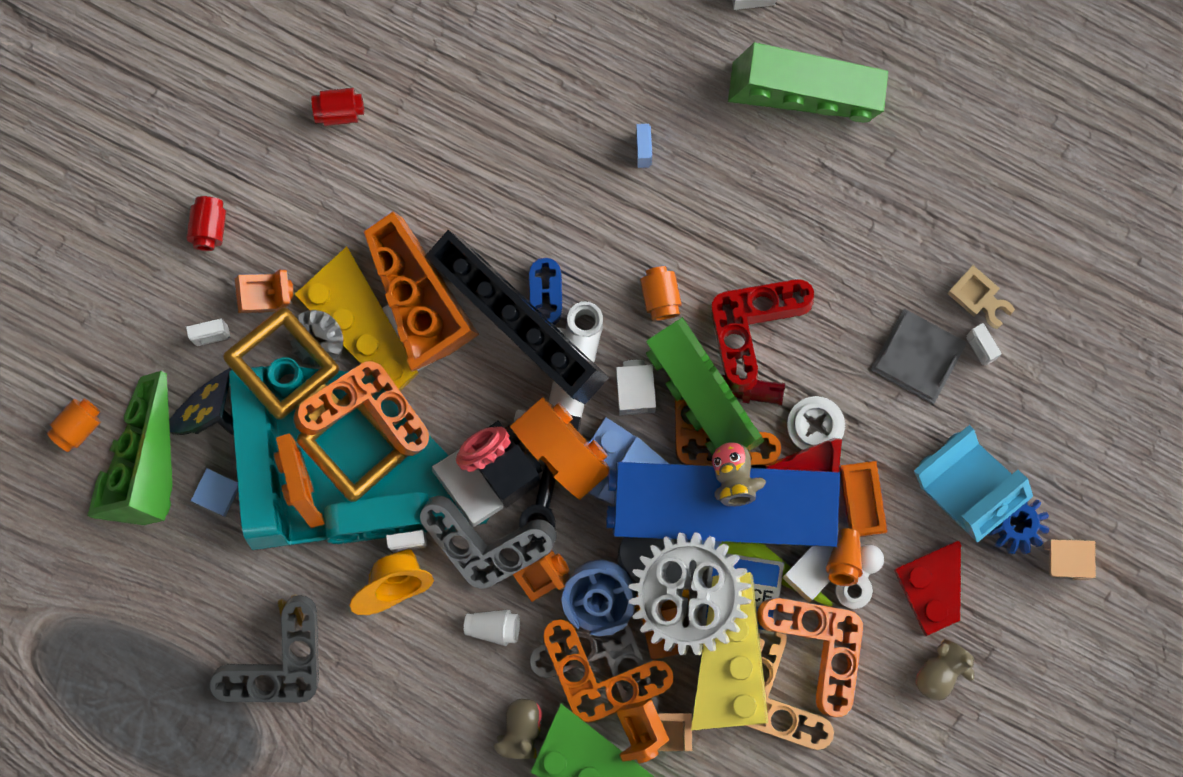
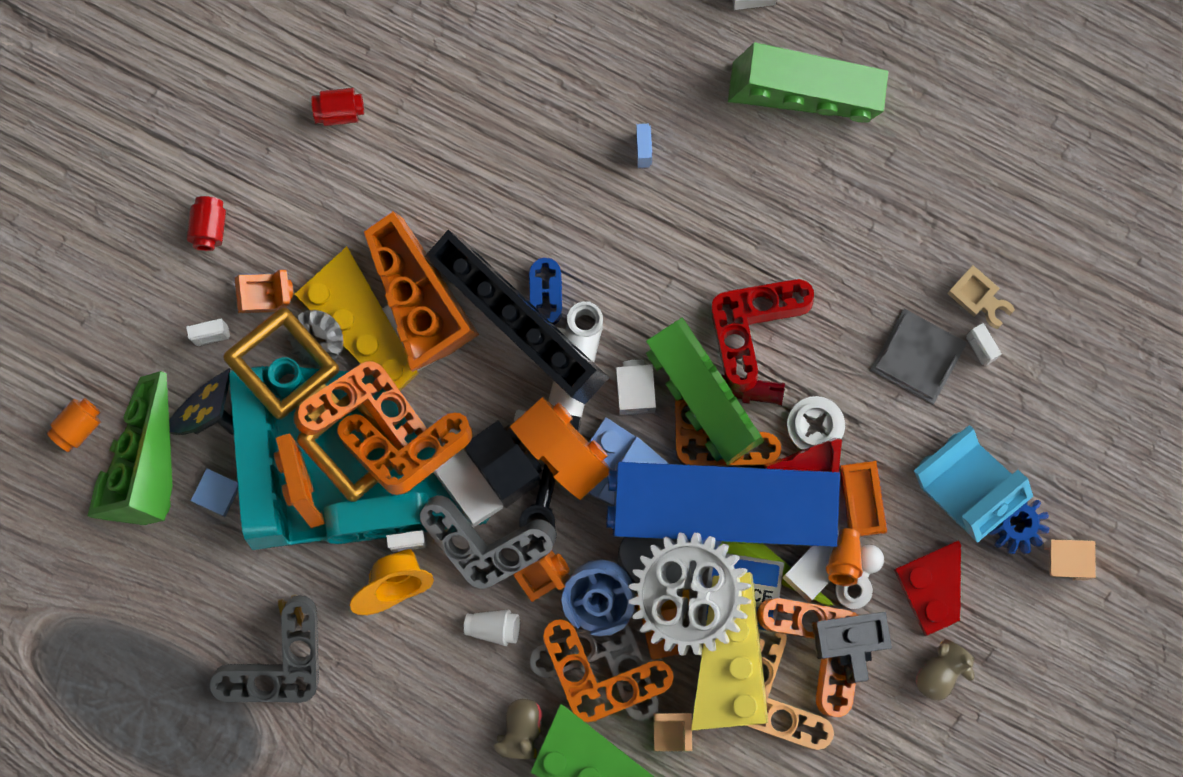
(405, 460): none -> orange beam
(482, 448): coral gear -> none
(643, 731): orange bracket -> none
(661, 293): orange brick -> none
(733, 471): animal -> none
(852, 642): none -> hinge

